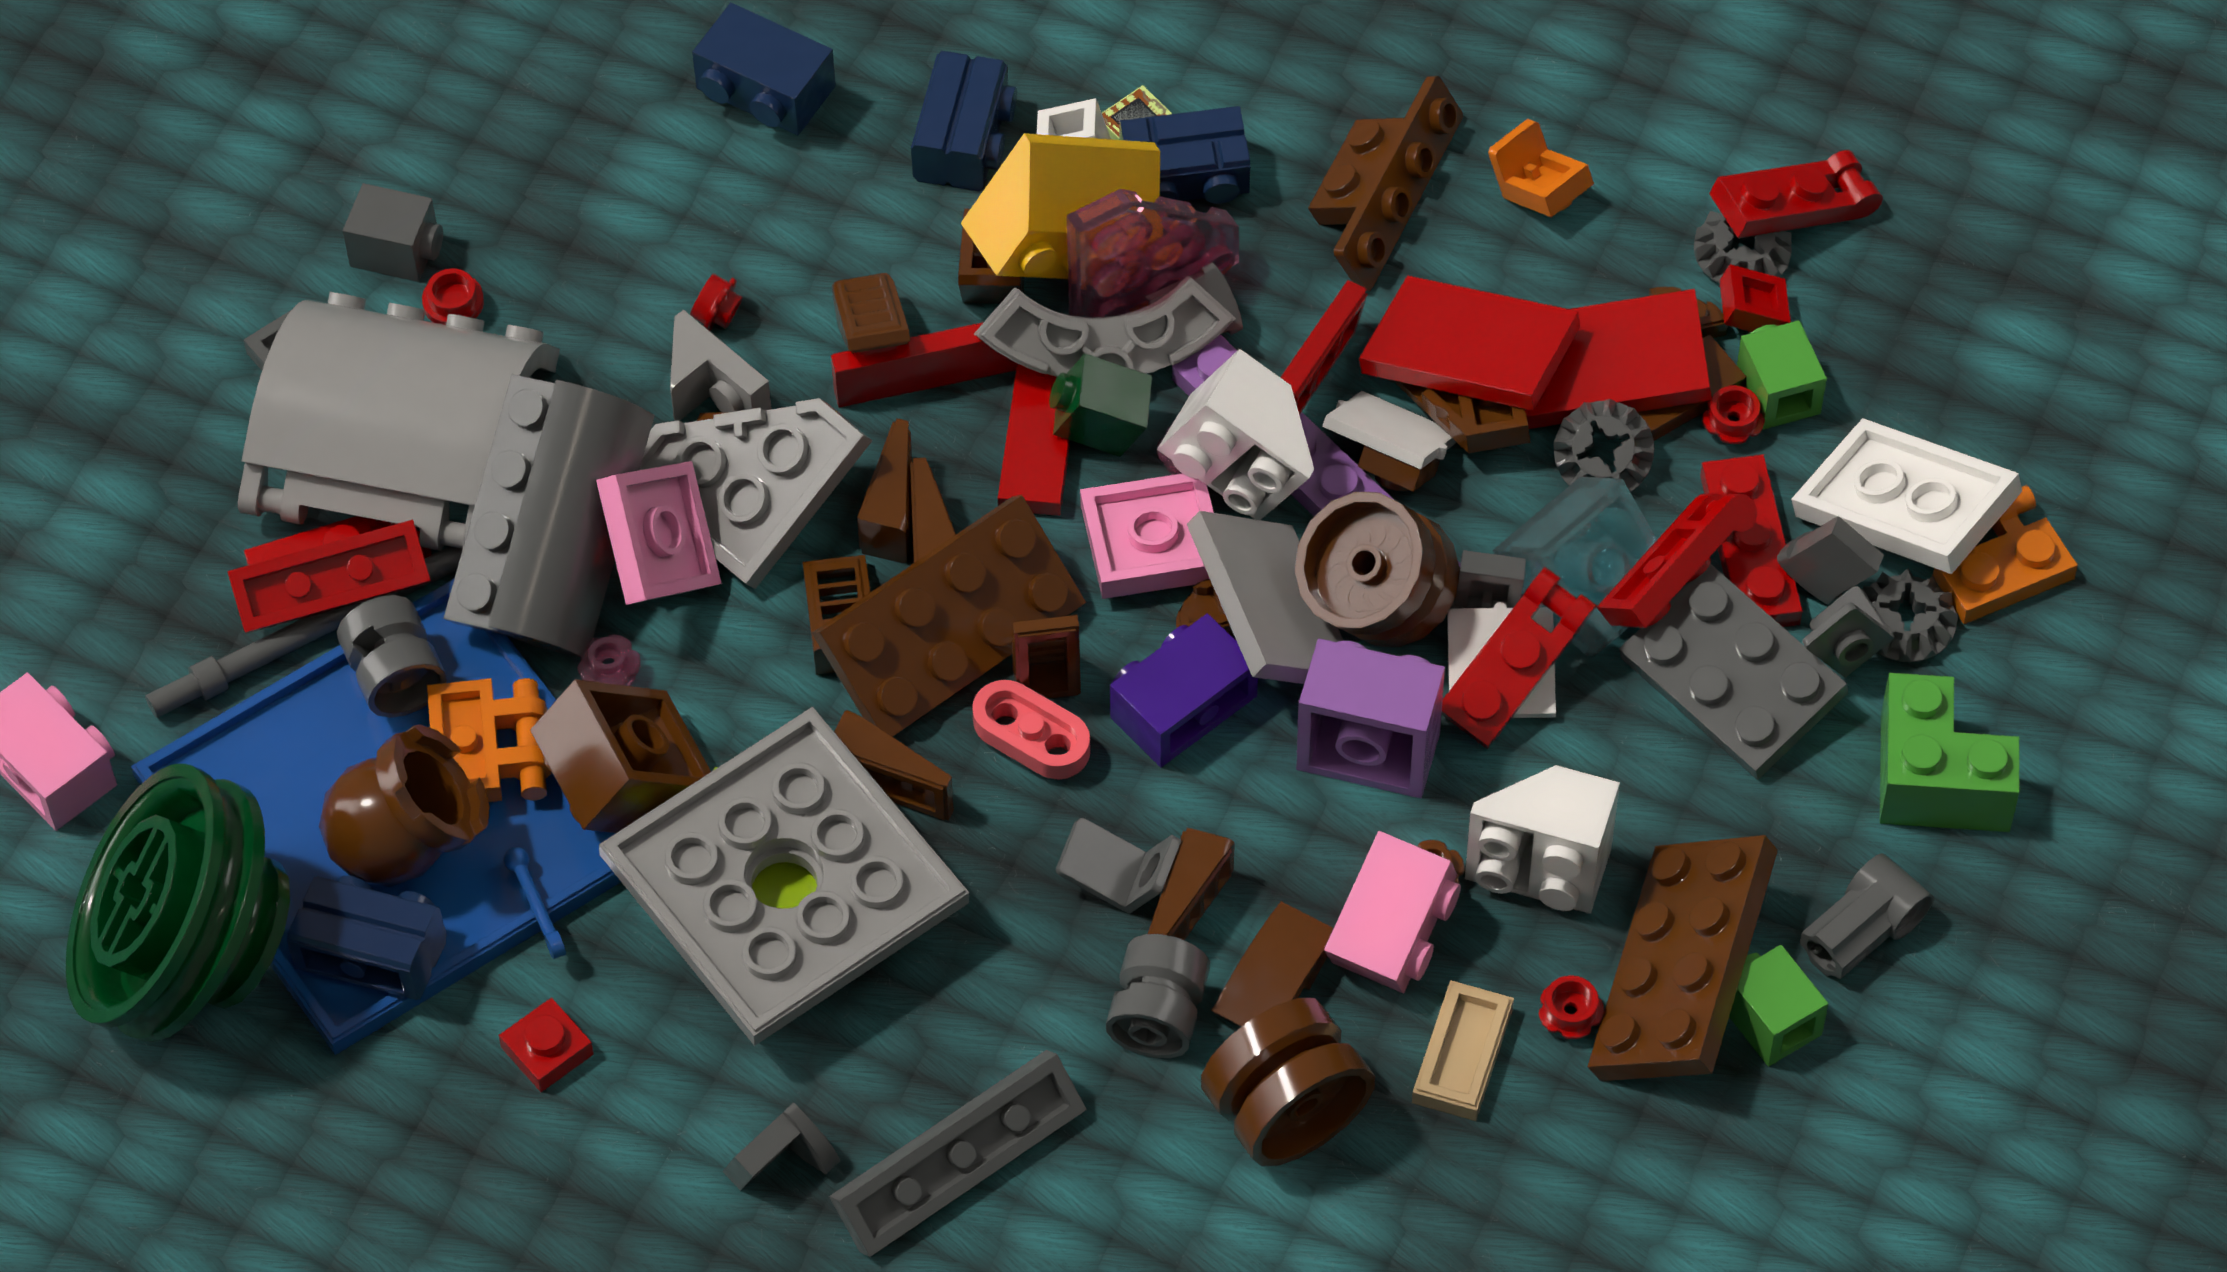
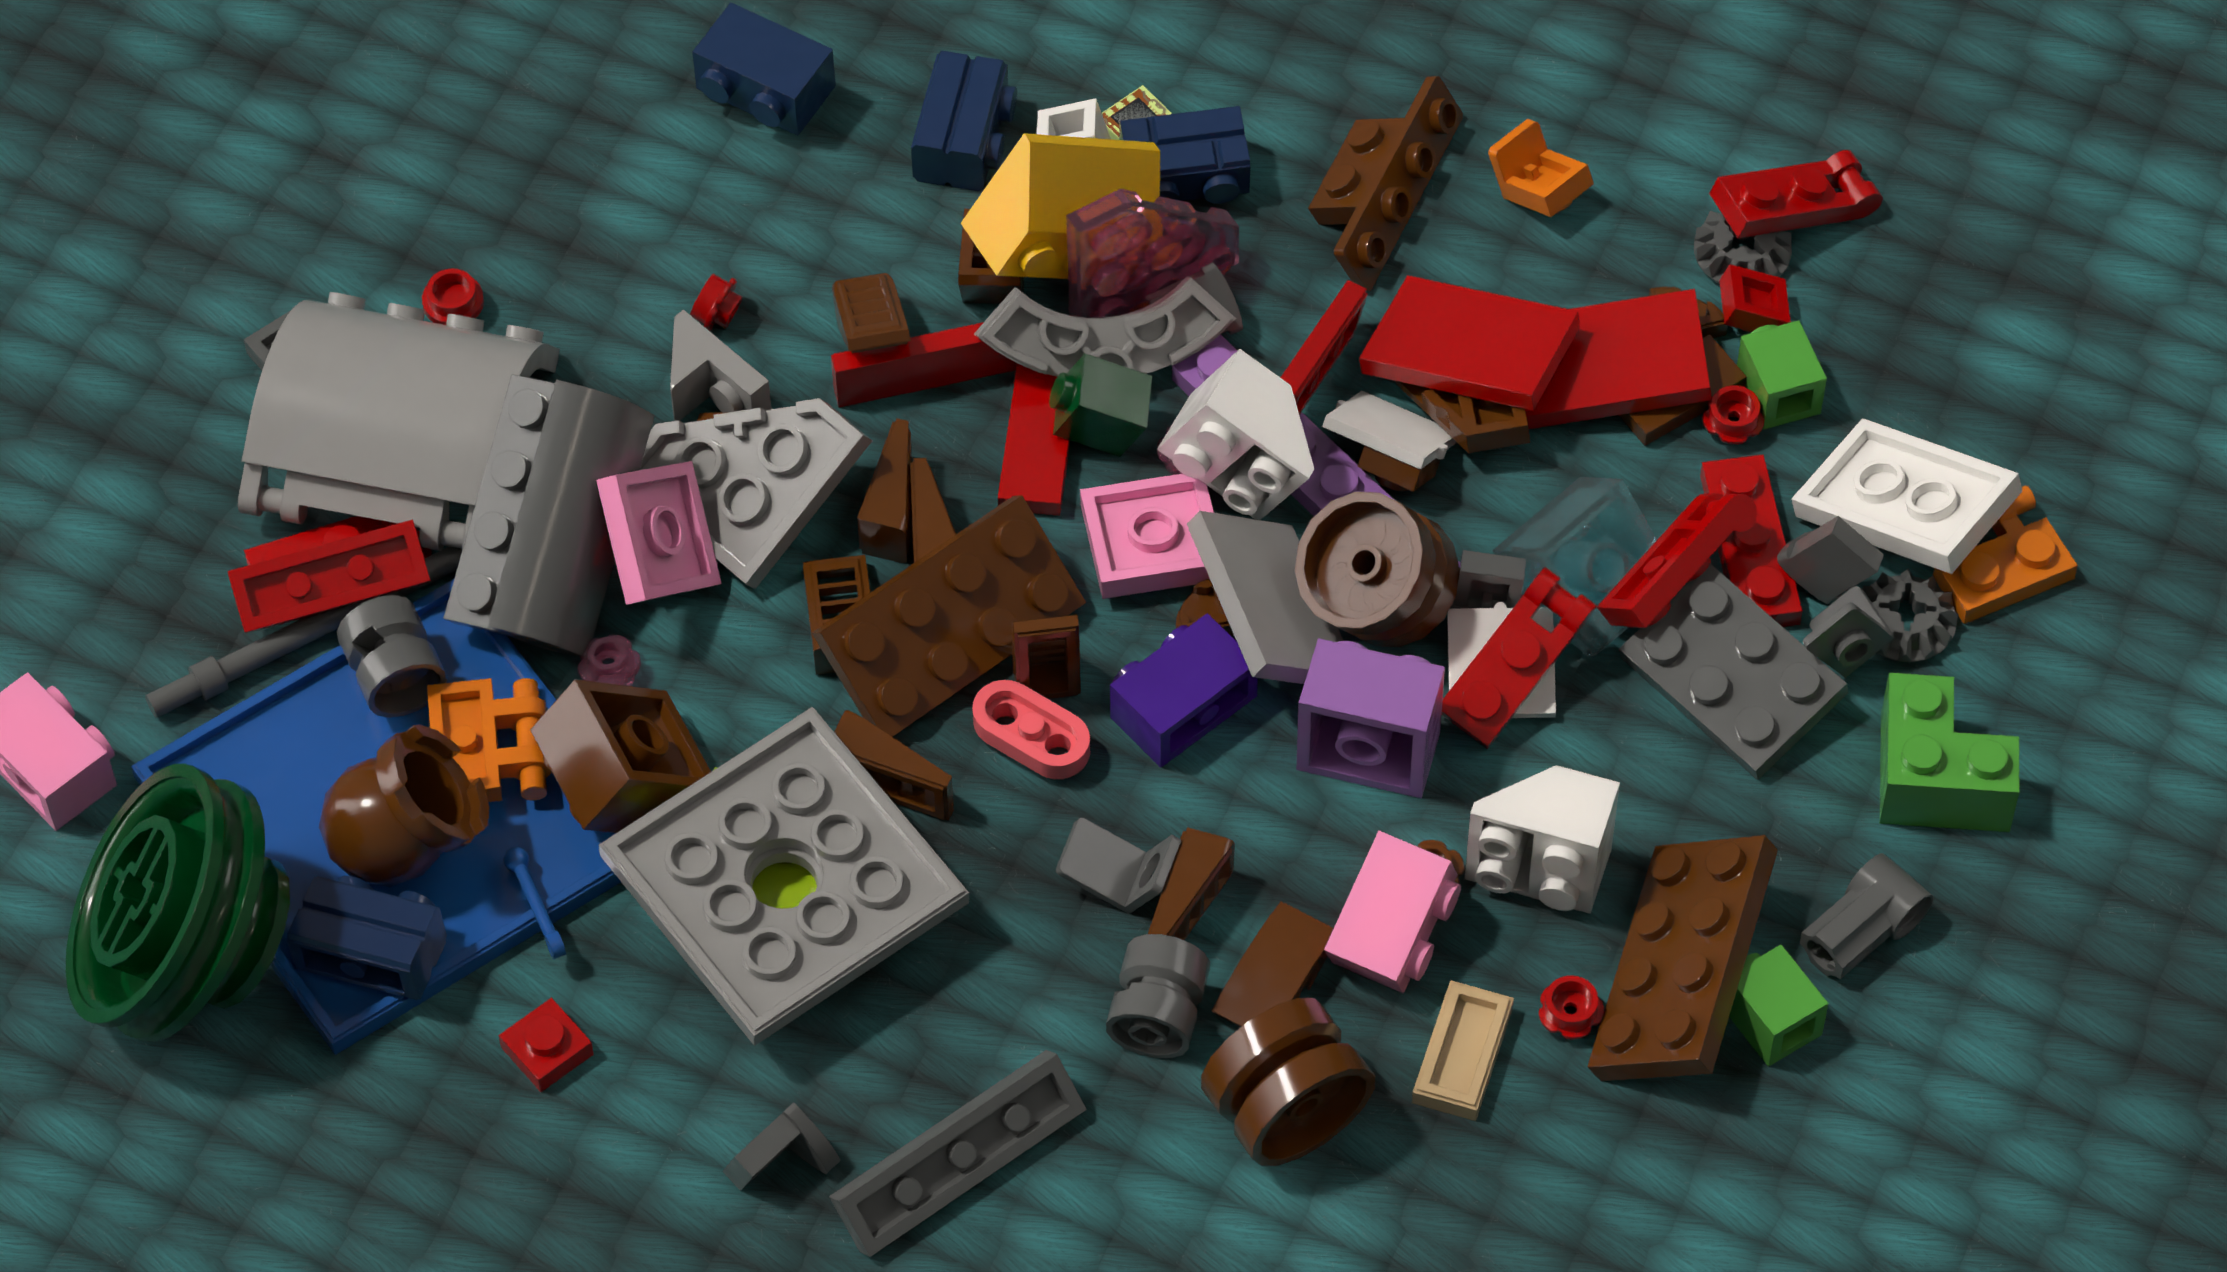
(392, 232): dark grey brick -> none
(1615, 420): dark grey gear -> none

